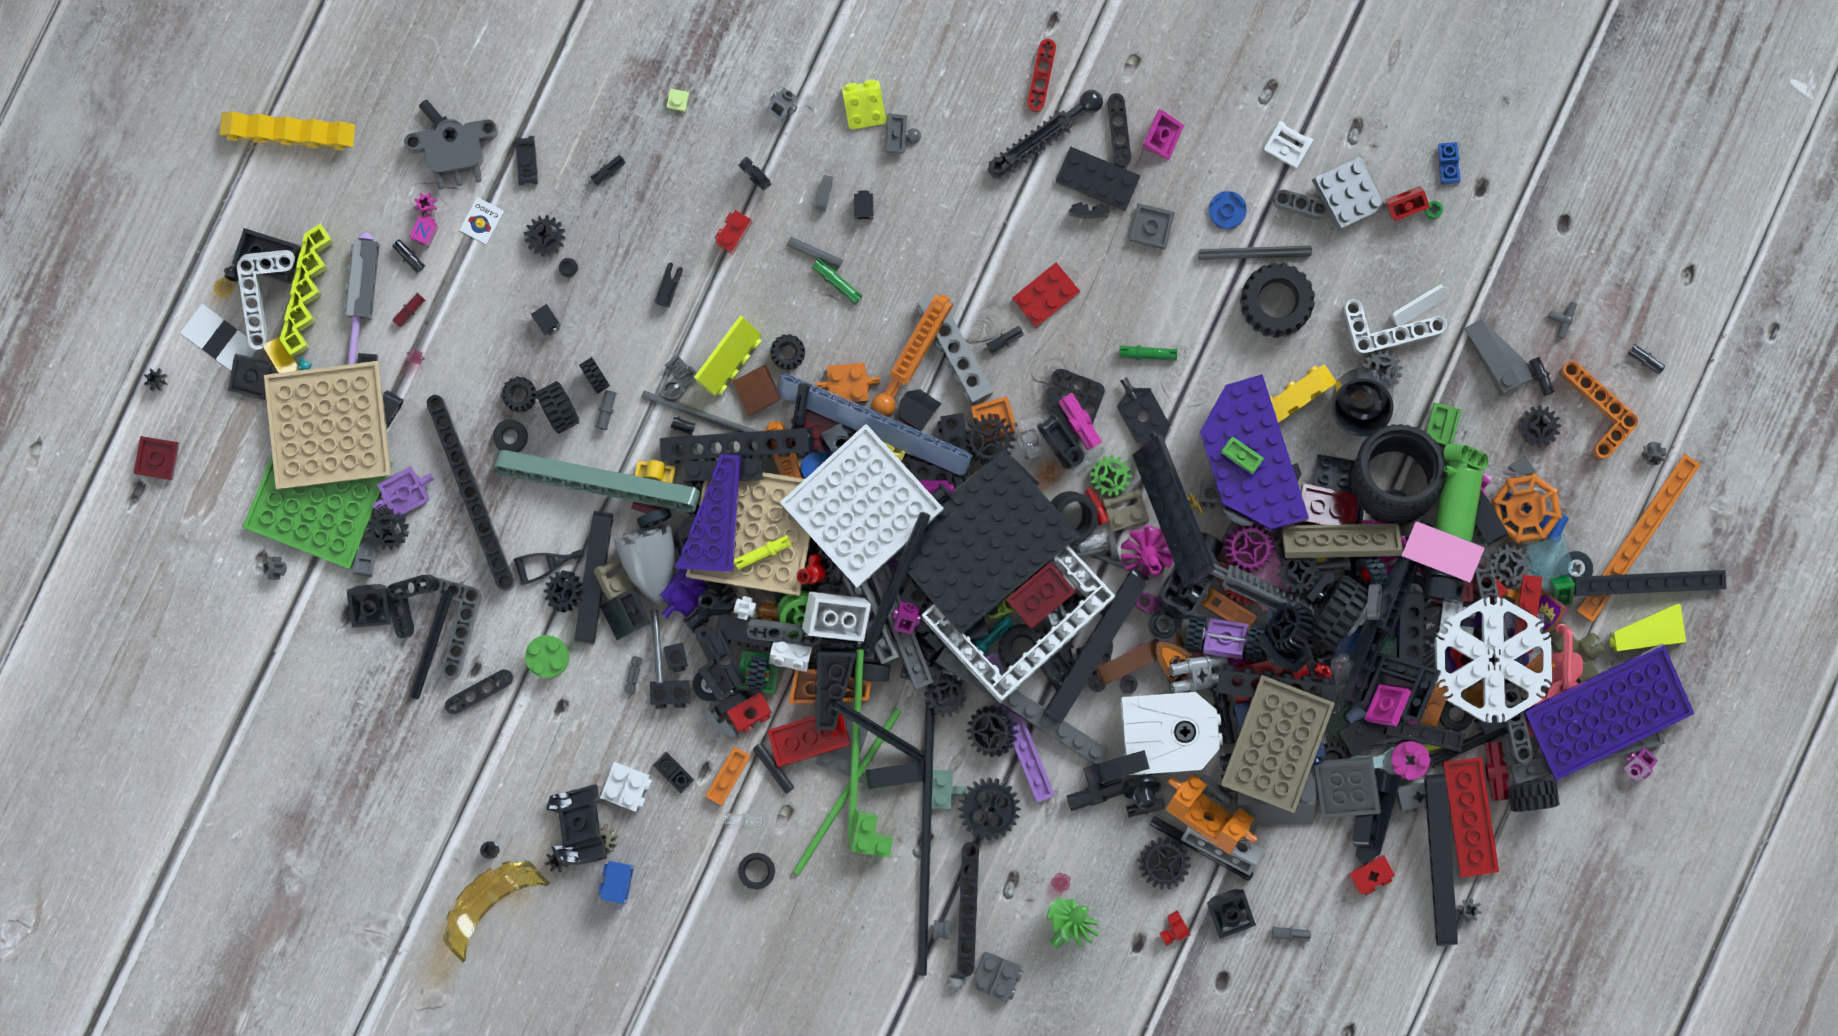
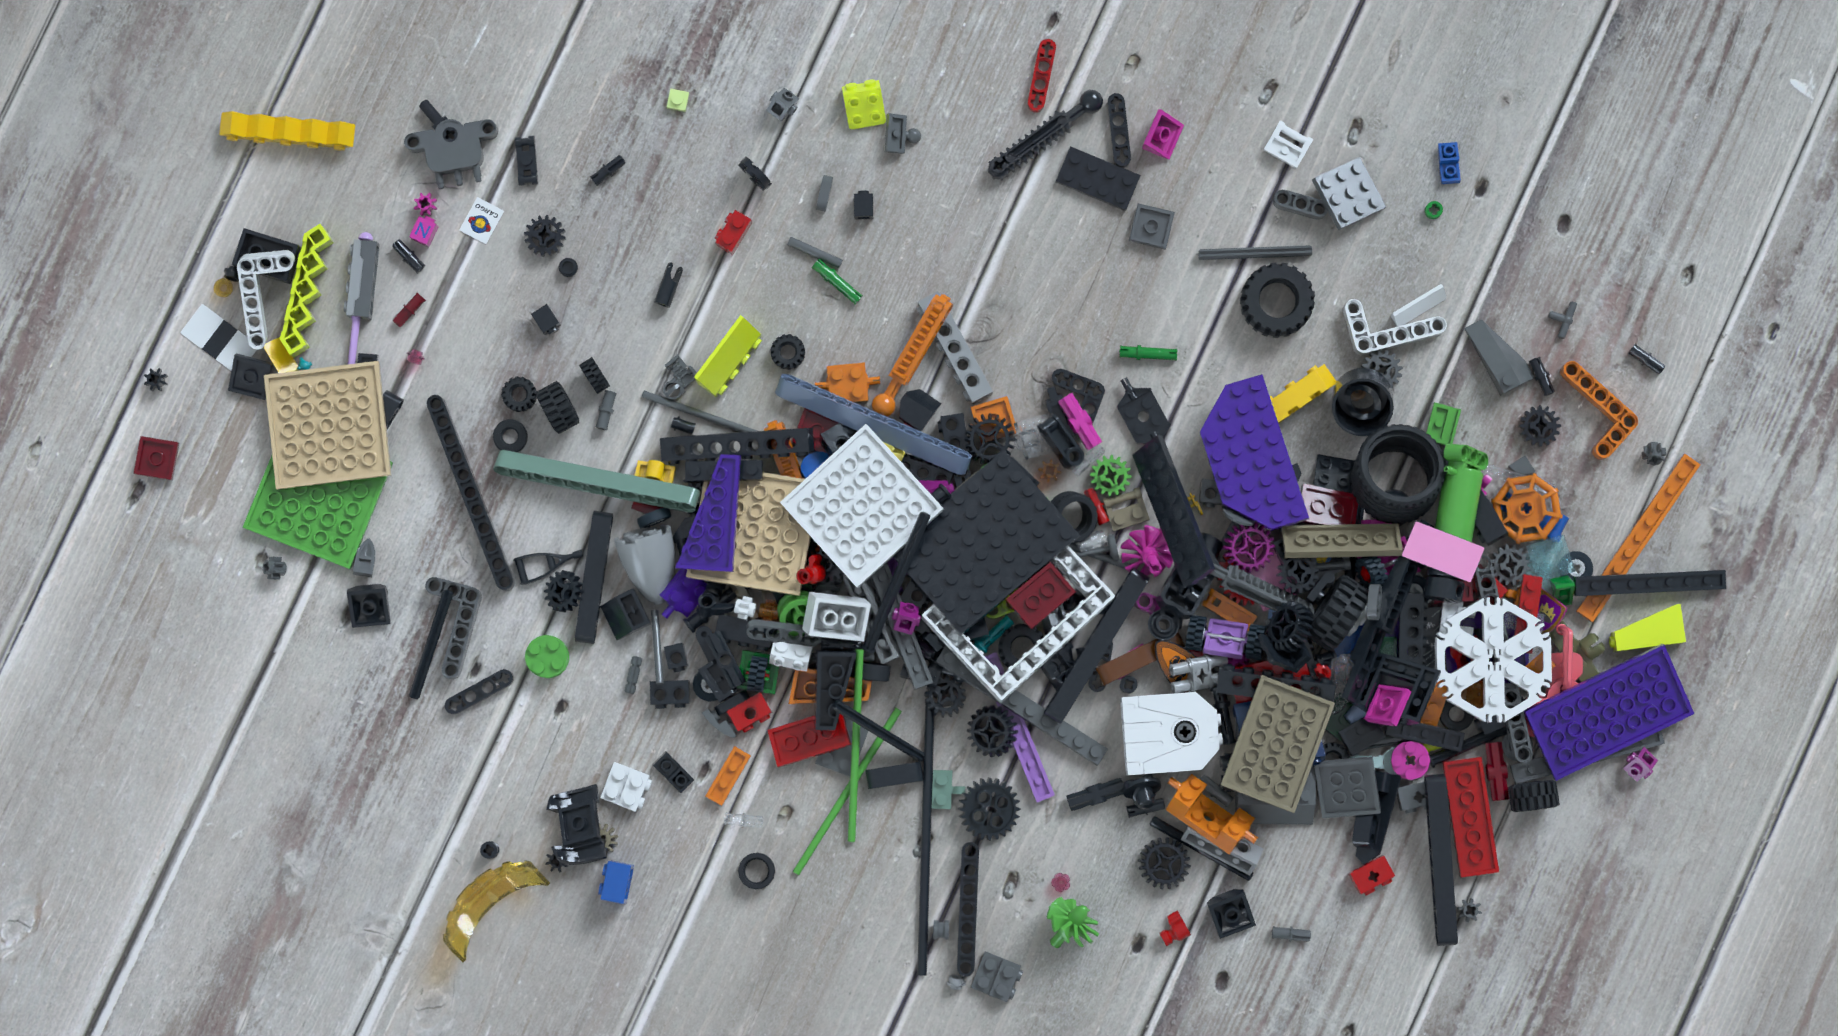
(381, 525): black gear -> none
(401, 599): black beam -> none
(403, 491): medium lavender plate -> none
(615, 585): dark tan plate -> none
(757, 390): copper tile -> none
(762, 552): neon yellow pin -> none
(771, 766): black axle -> none
(798, 419): black pin -> none
(863, 836): bright green brick -> none
(1005, 339): black axle -> none
(1046, 295): red plate -> none
(1082, 211): black slope -> none
(1116, 768): black slope -> none
(1227, 210): blue tile -> none
(1242, 455): bright green plate -> none
(1407, 203): red brick -> none

